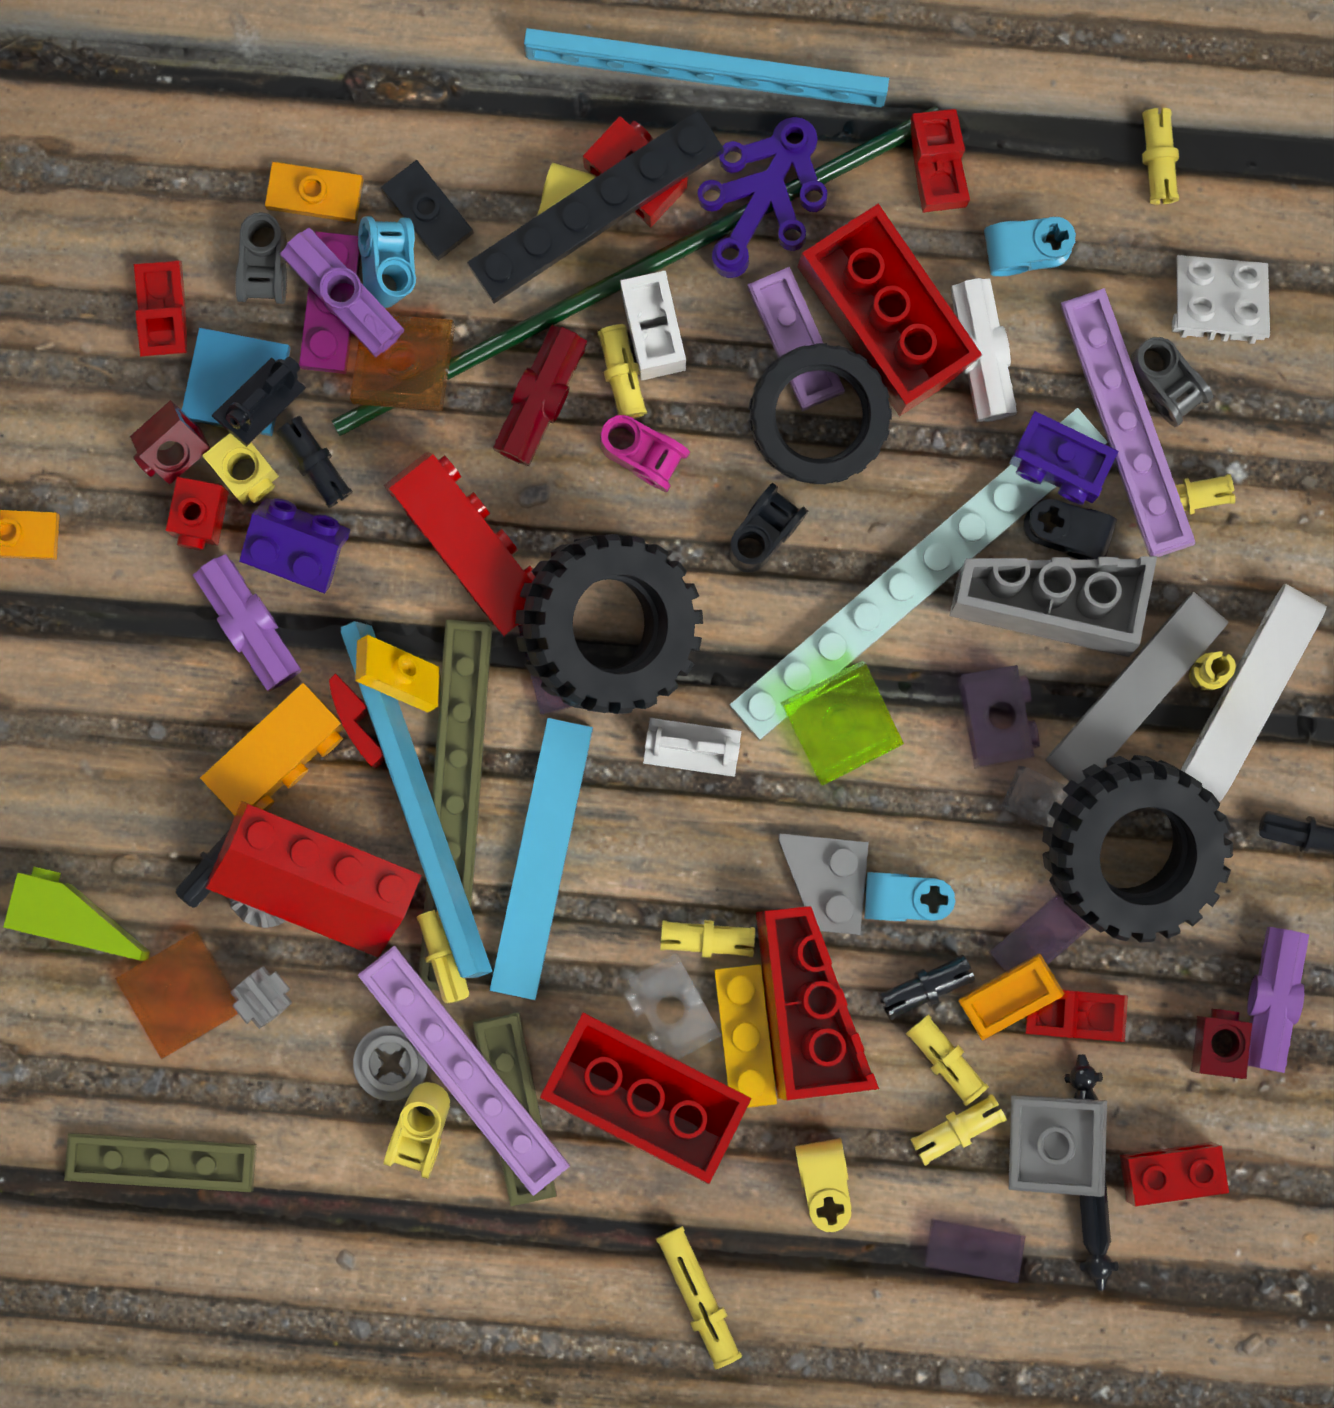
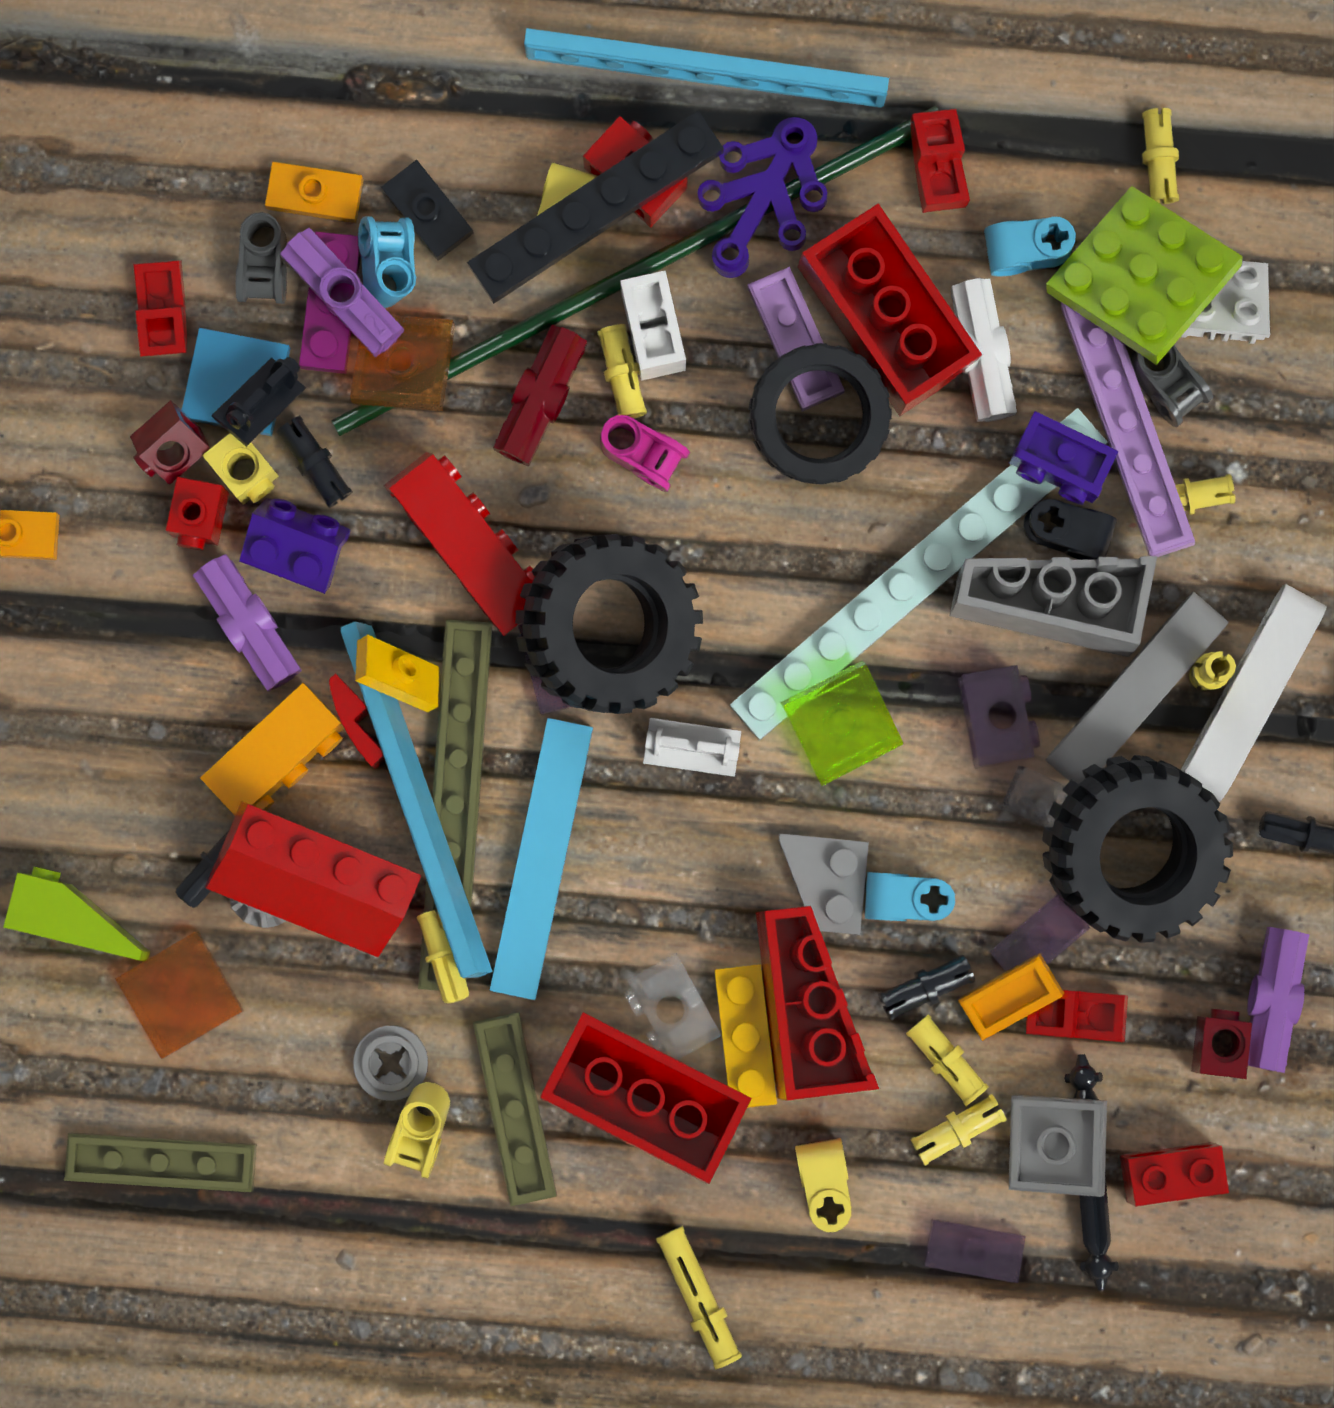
(261, 997): light grey gear -> none
(464, 1070): lavender tile -> none
(707, 938): light yellow pin -> none
(768, 522): black piece -> none
(1144, 274): none -> lime plate

